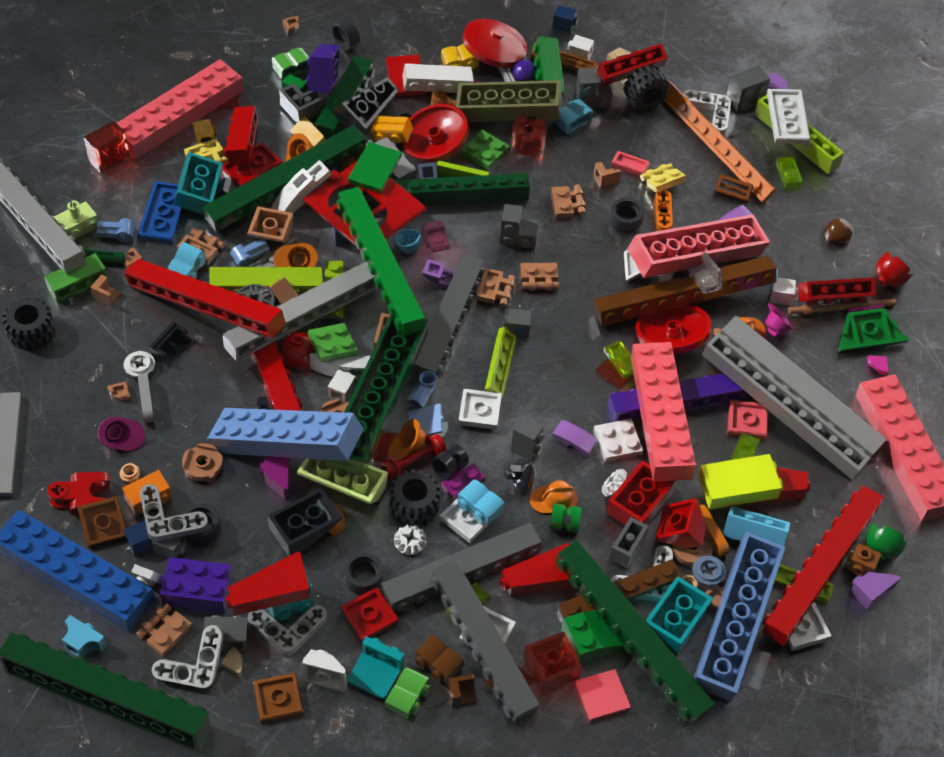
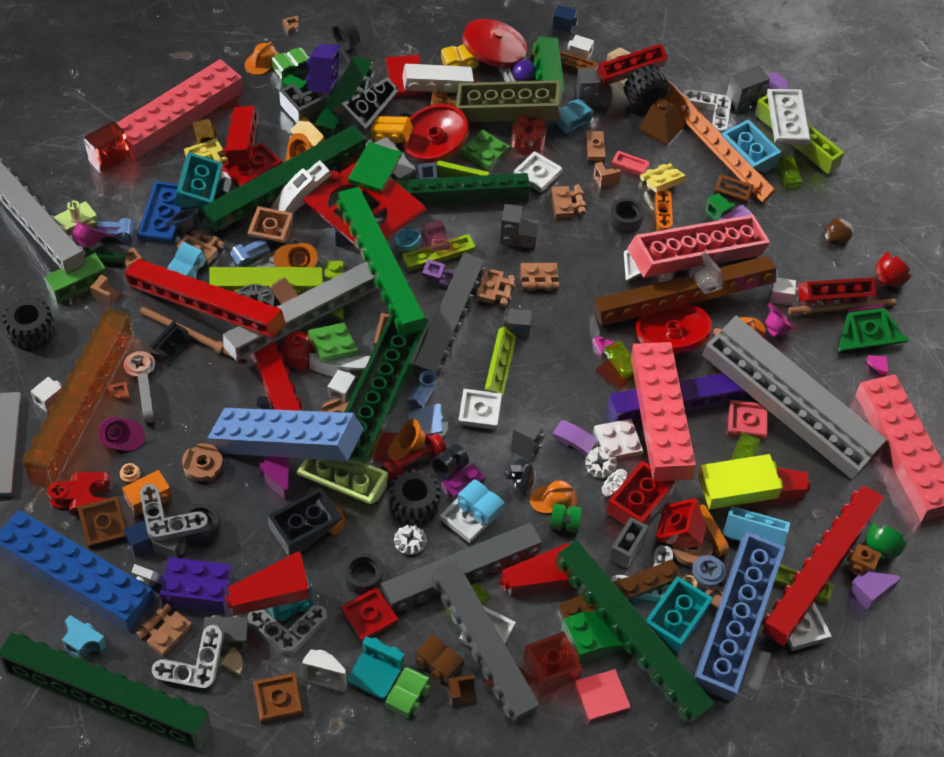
(46, 393): none -> white brick
(78, 398): none -> clear orange brick
(87, 236): none -> dark pink piece
(185, 220): none -> black piece
(217, 346): none -> nougat bar
(261, 59): none -> orange piece
(417, 259): none -> lime plate
(540, 171): none -> white plate
(595, 146): none -> nougat plate
(600, 343): none -> dark pink tile
(608, 466): none -> white gear
(662, 122): none -> reddish brown slope
(718, 206): none -> green brick
(753, 146): none -> medium azure slope

